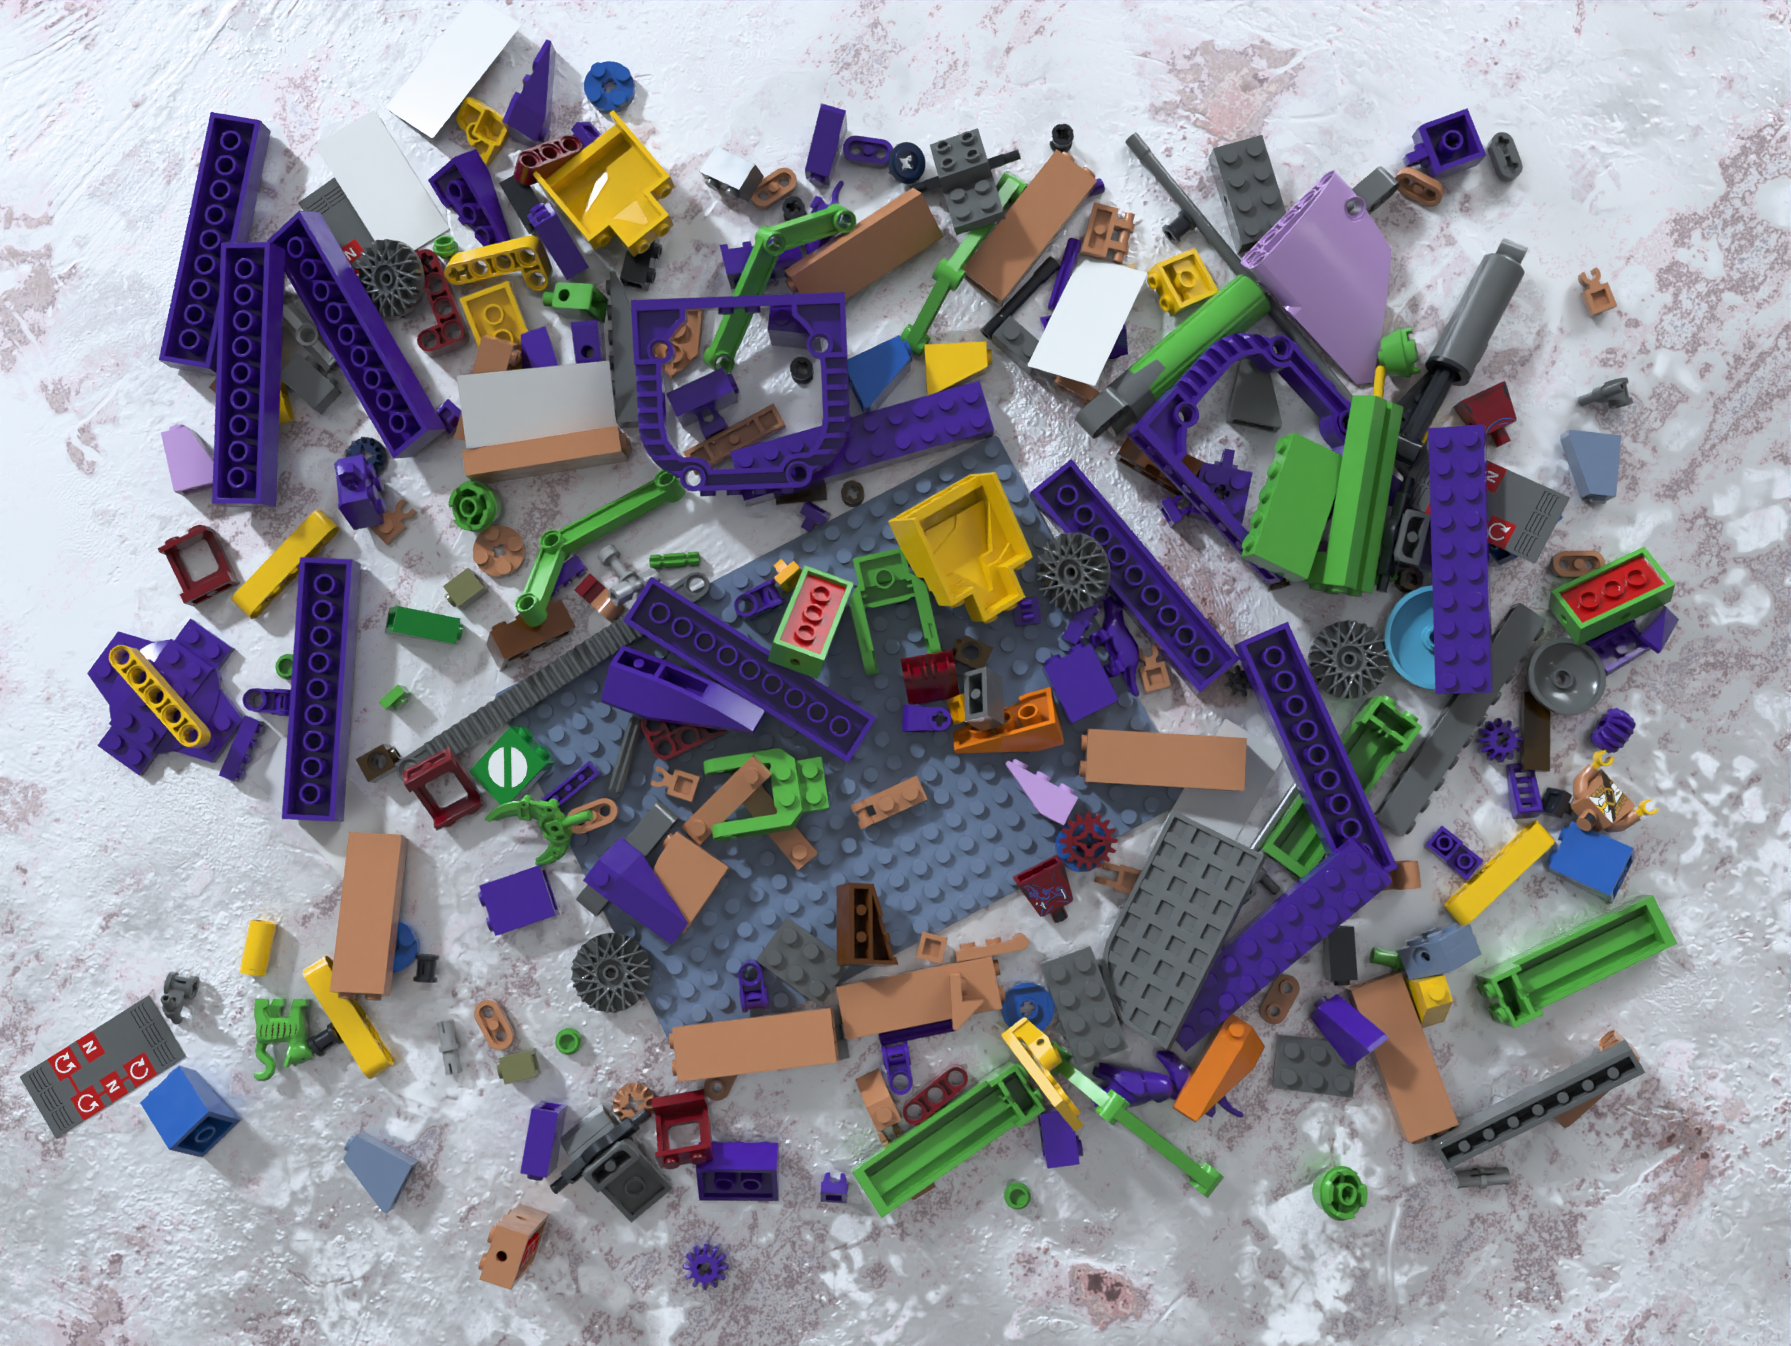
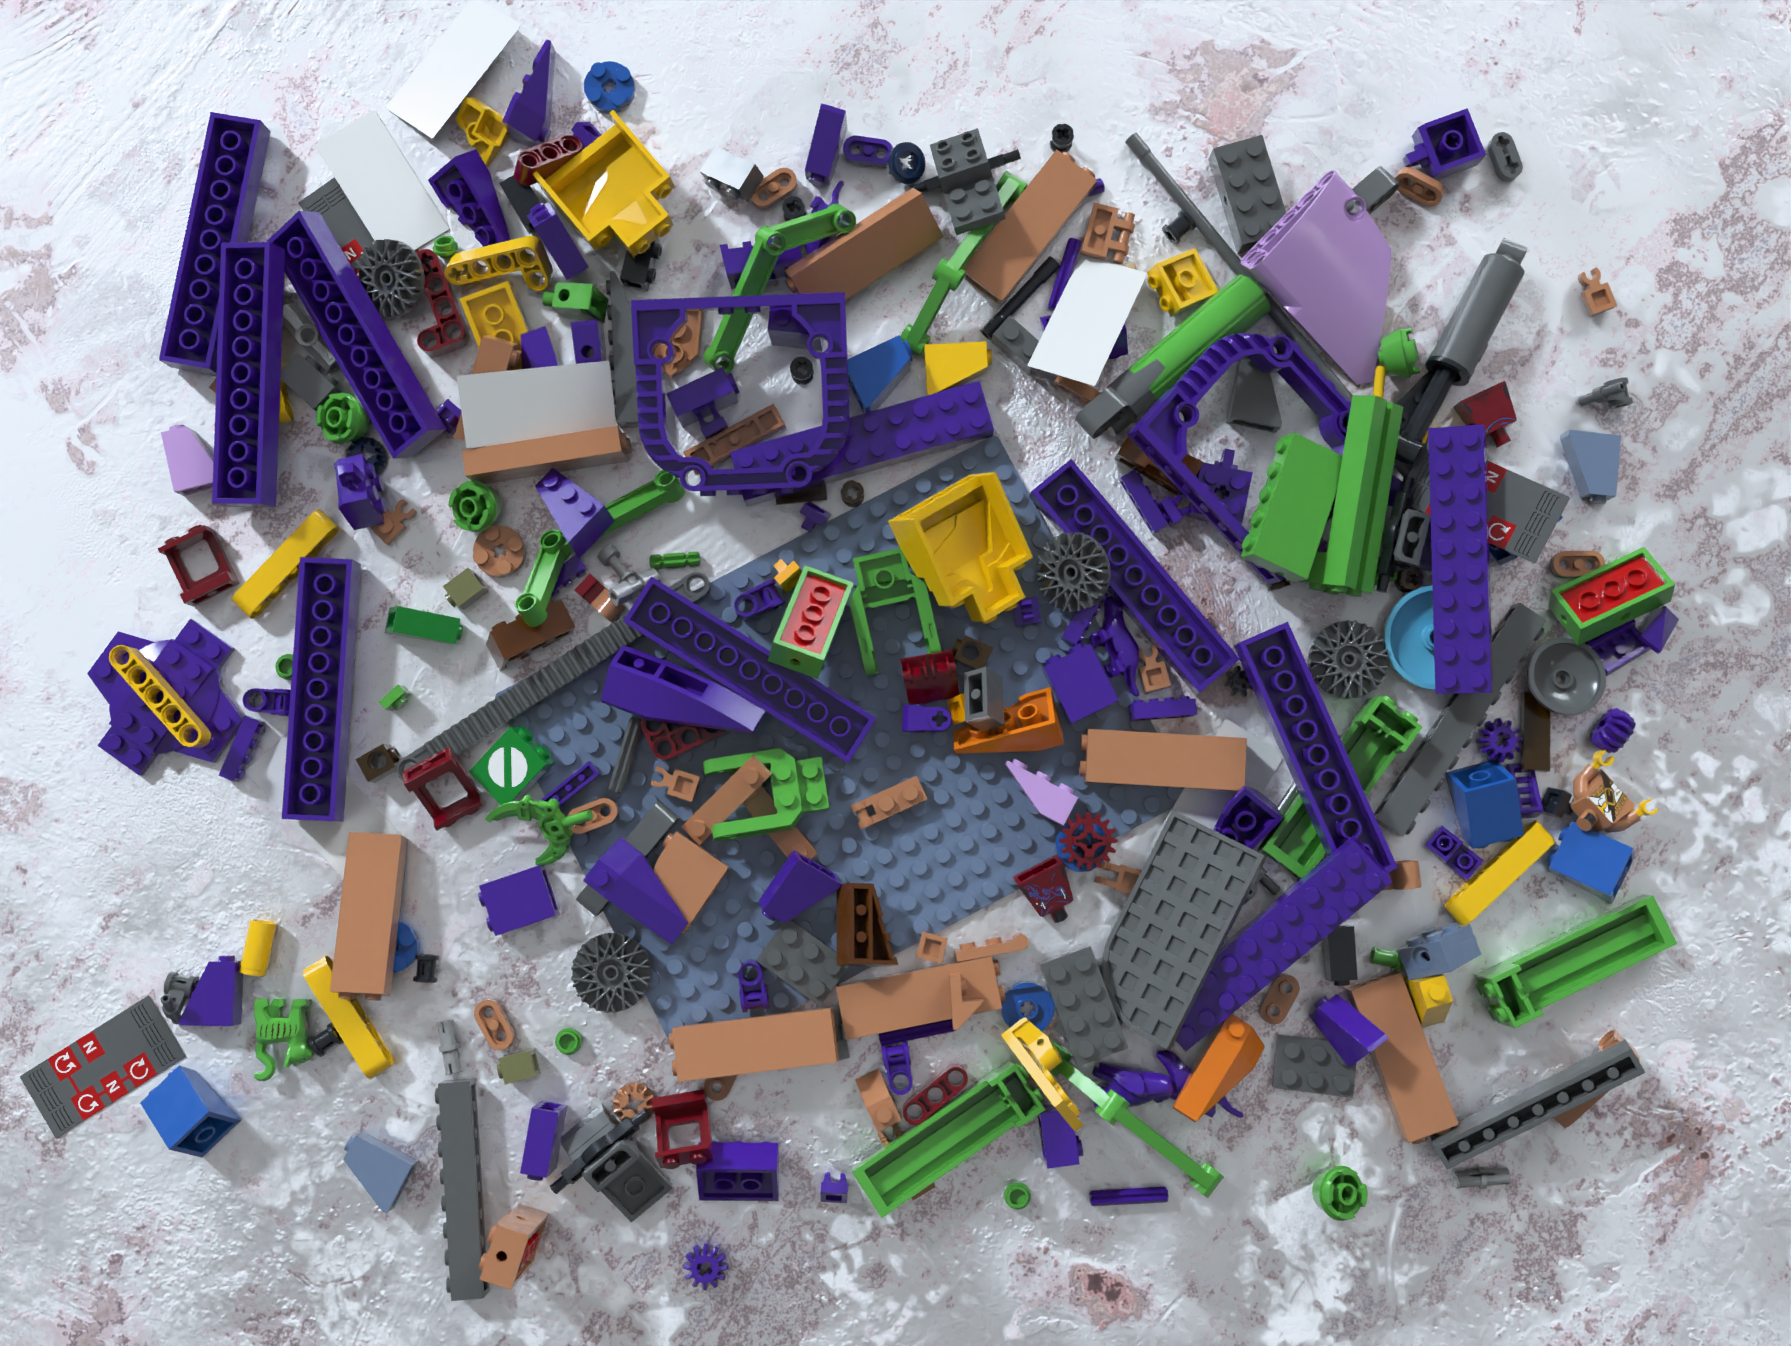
(217, 995): none -> dark purple slope
(342, 418): none -> bright green cone
(462, 1187): none -> dark grey brick
(574, 510): none -> dark purple wedge
(797, 888): none -> dark purple slope
(1128, 1196): none -> dark purple axle
(1143, 501): none -> dark purple piece
(1162, 709): none -> dark purple piece
(1248, 817): none -> dark purple wedge
(1485, 803): none -> blue slope

